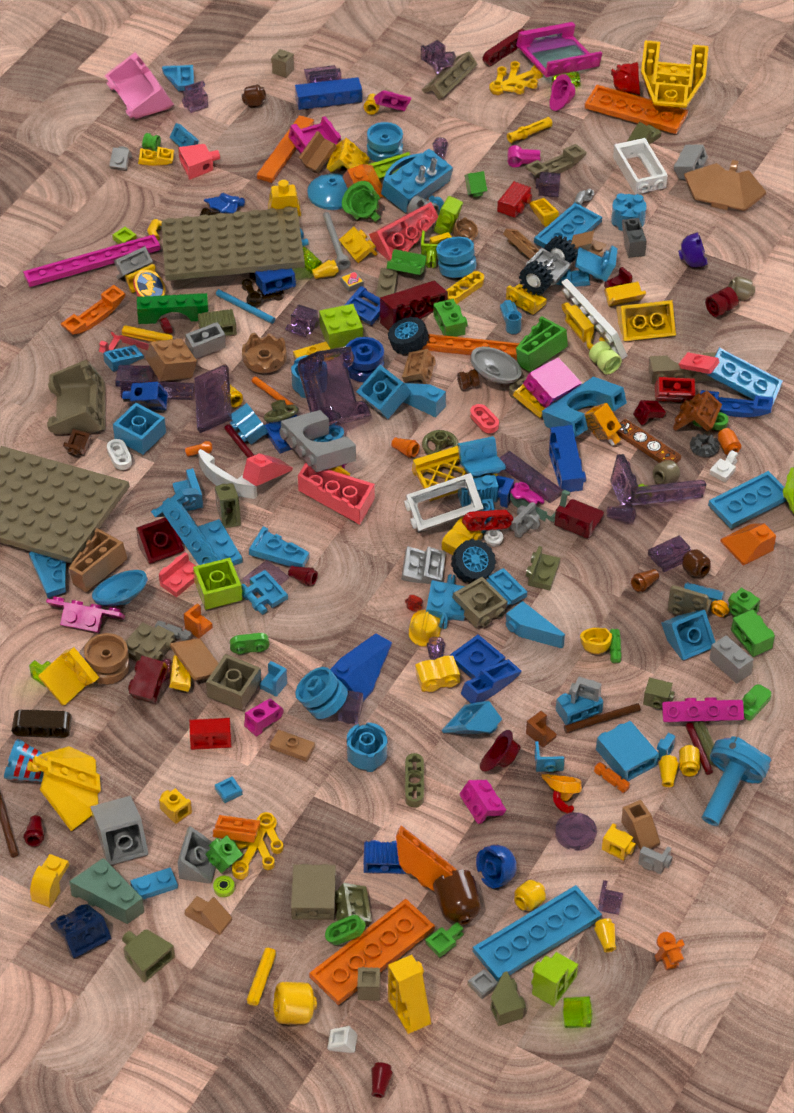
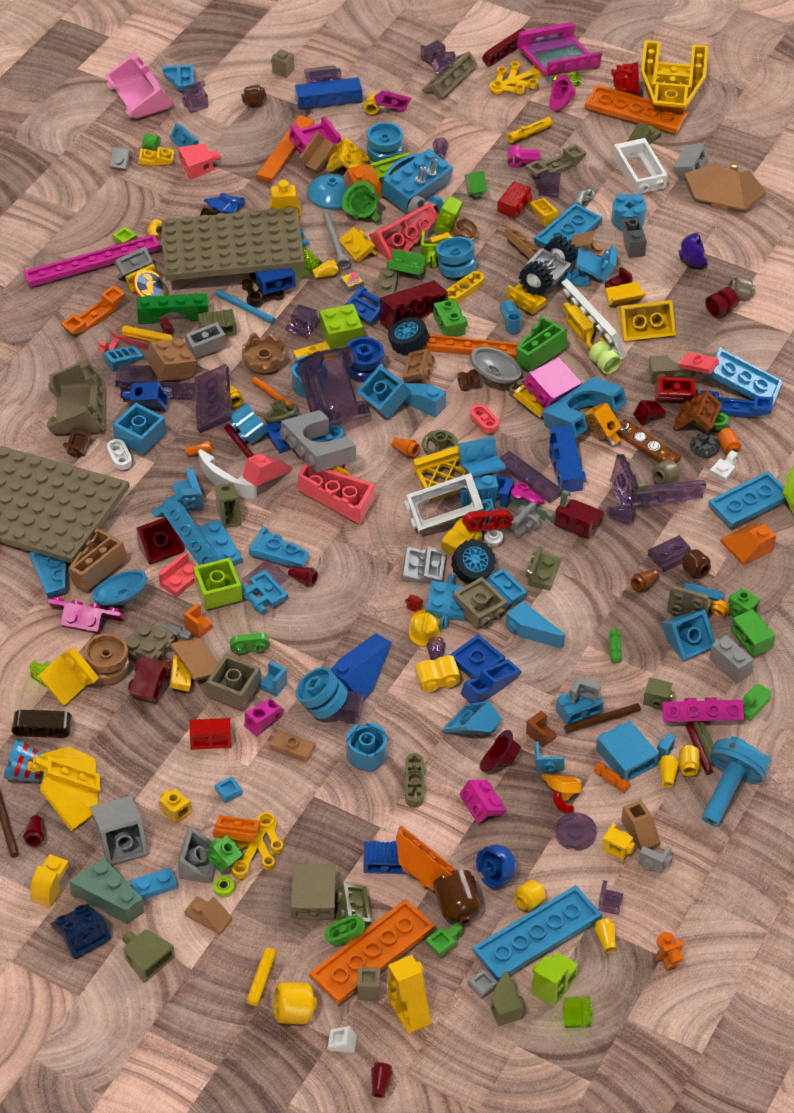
(594, 638): yellow helmet -> none

